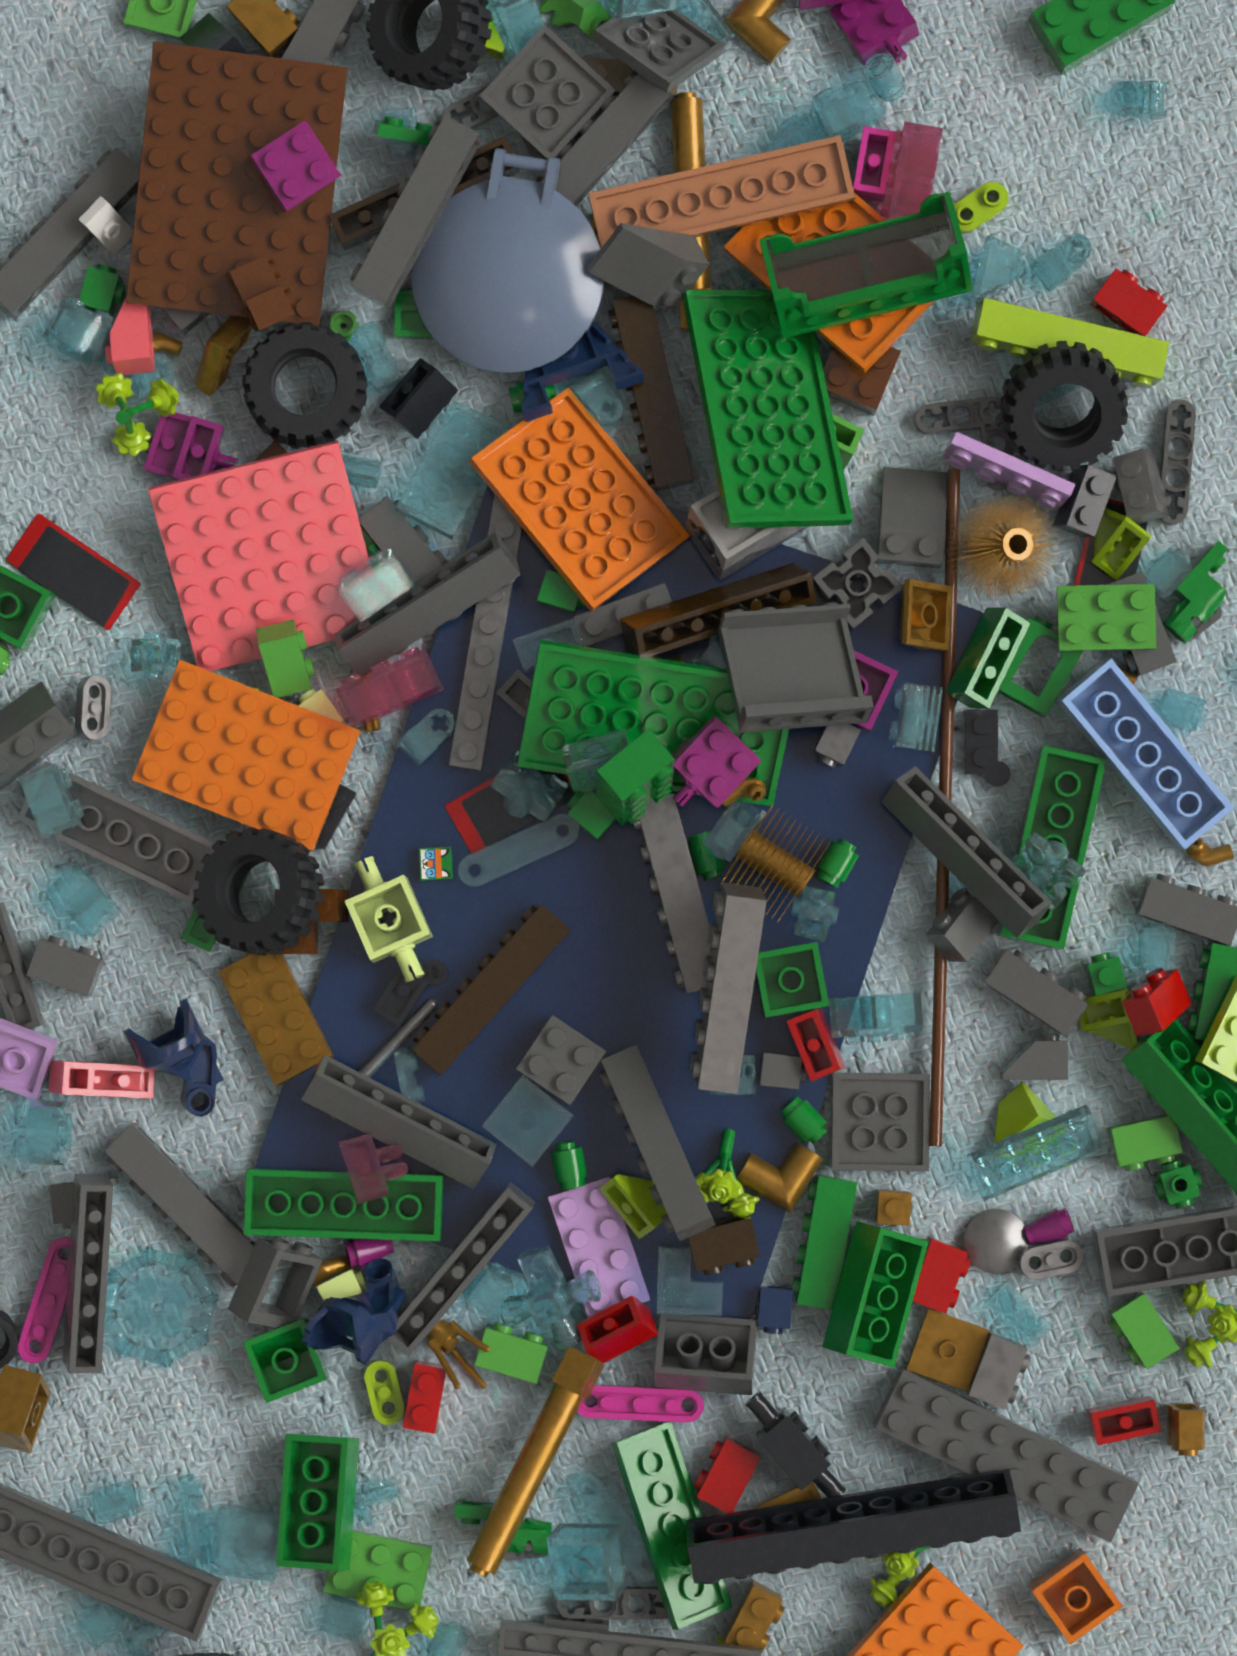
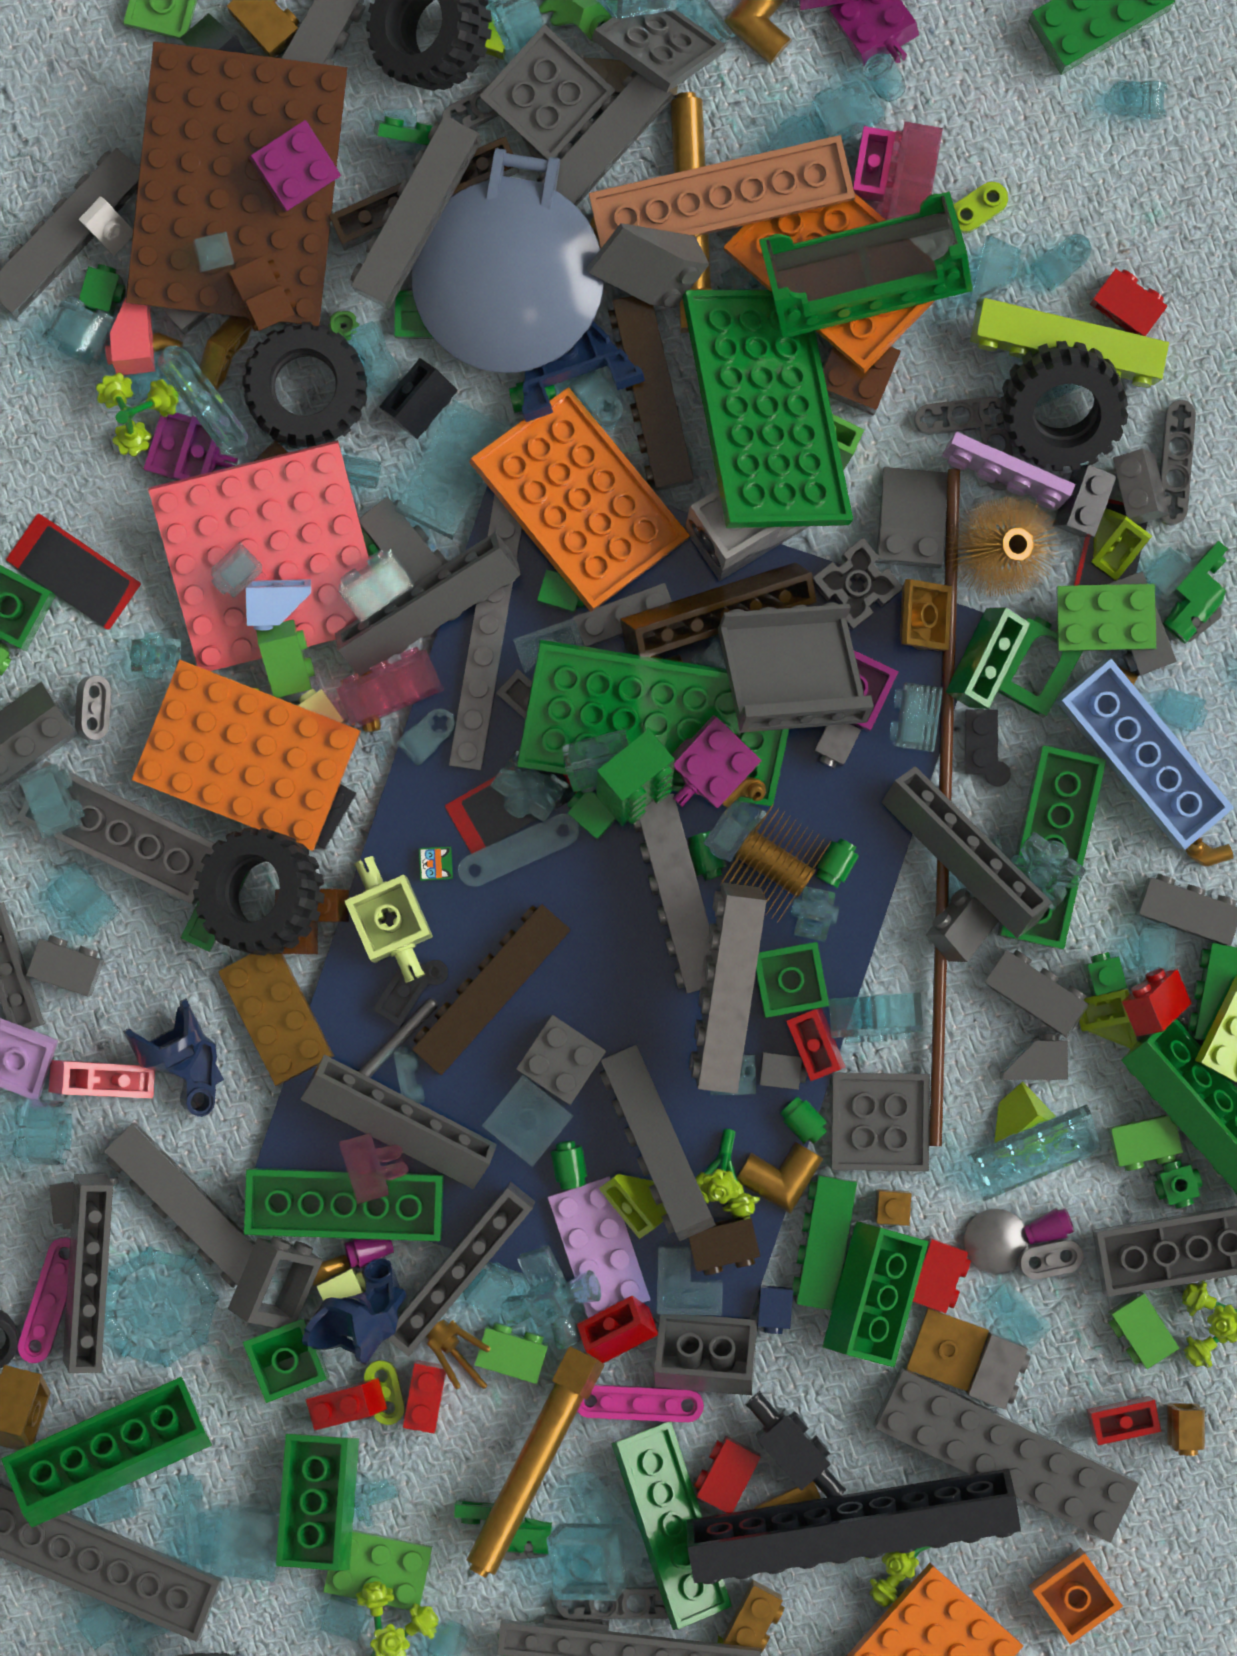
(106, 1452): none -> green brick
(203, 399): none -> clear light blue plate
(213, 252): none -> clear light blue brick
(235, 571): none -> clear light blue brick
(273, 601): none -> light blue slope
(346, 1404): none -> red brick

